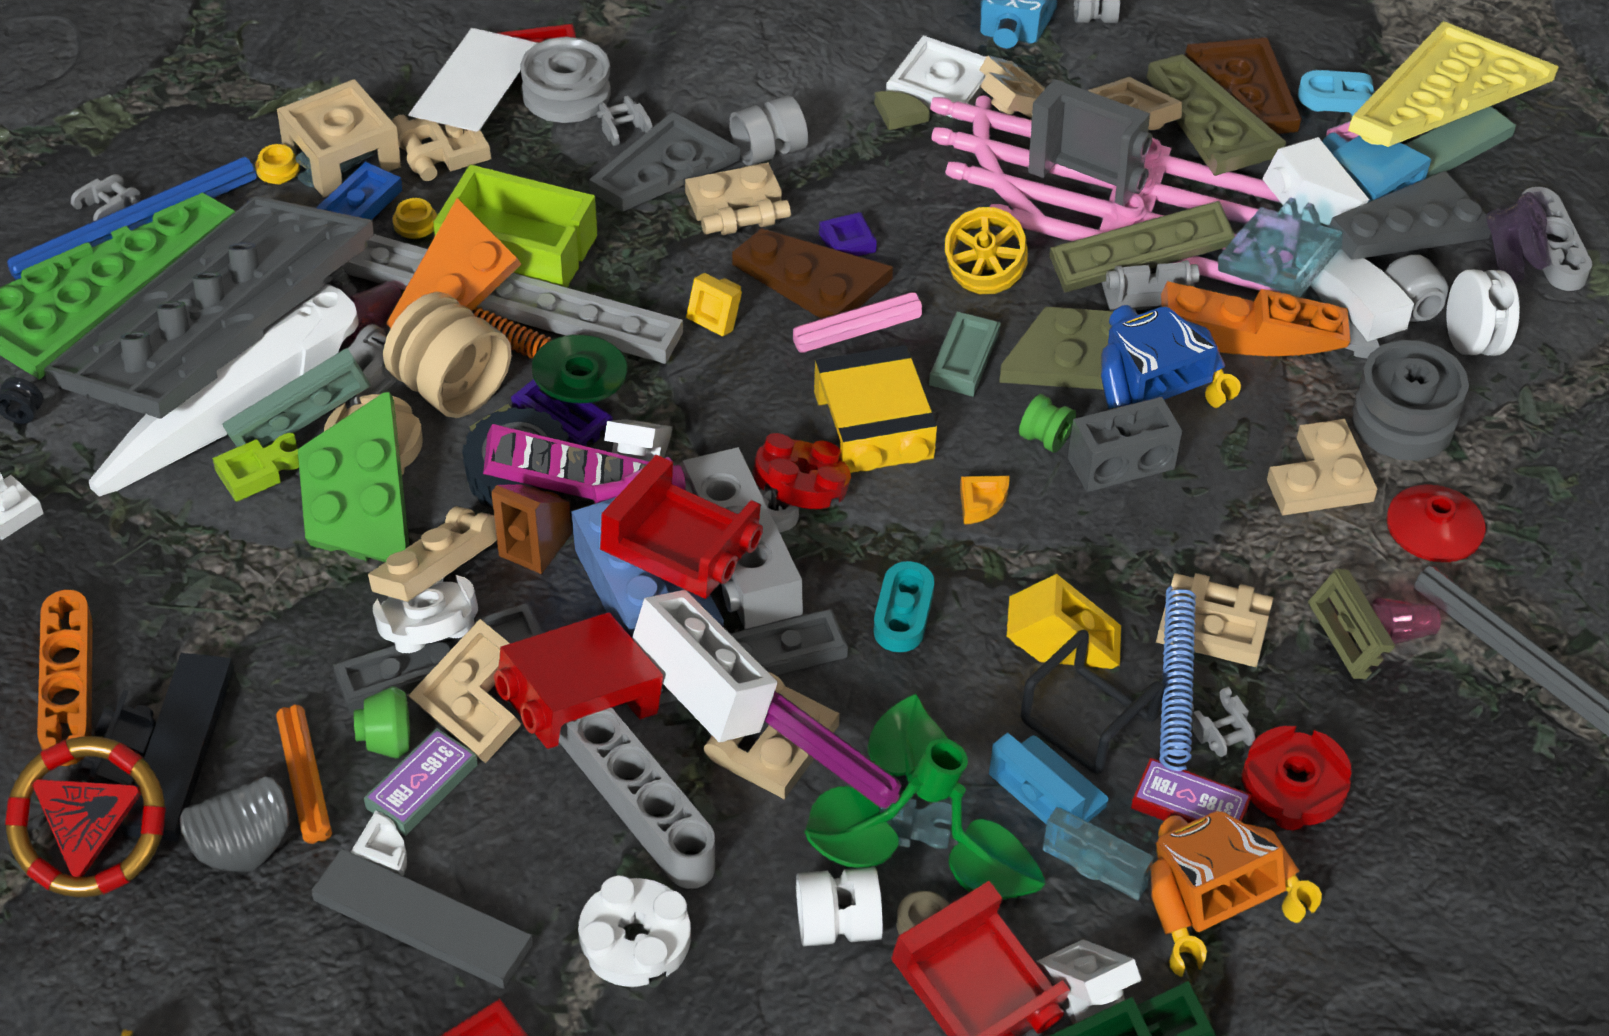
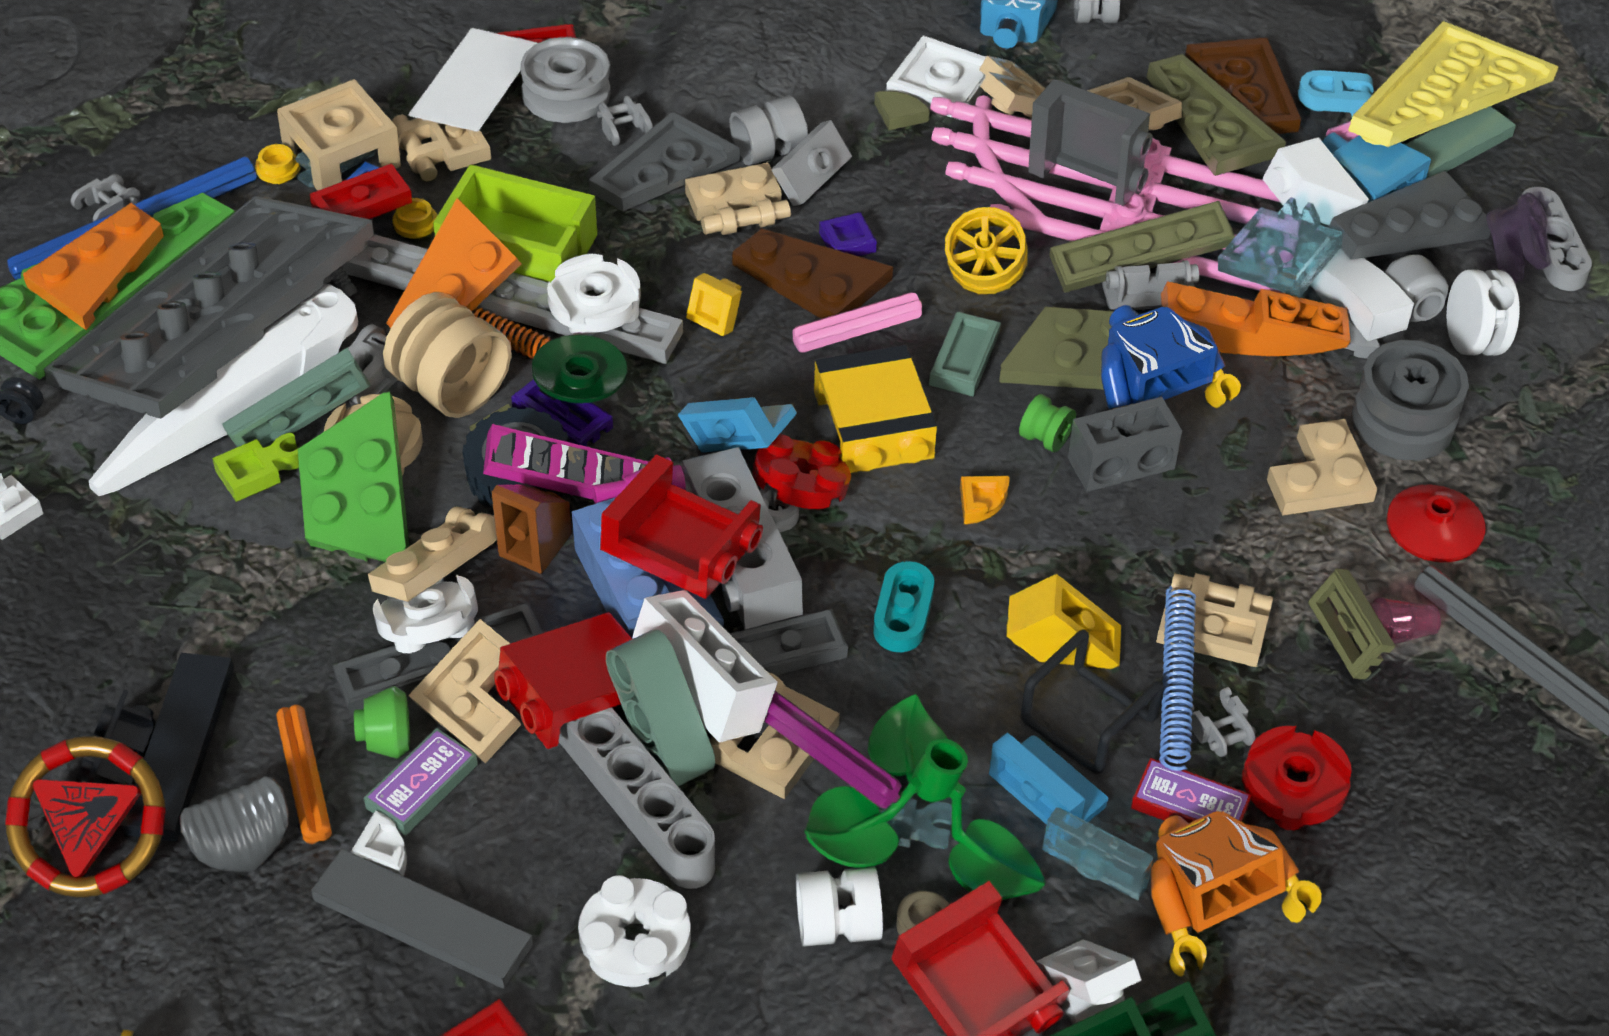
(68, 675): orange beam -> none
(94, 263): none -> orange wing
(365, 194): none -> red plate
(375, 305): clear pink cone -> none
(592, 314): none -> white plate
(638, 438): white slope -> none
(660, 705): none -> sand green beam
(734, 423): none -> dark azure panel
(811, 163): none -> light grey plate

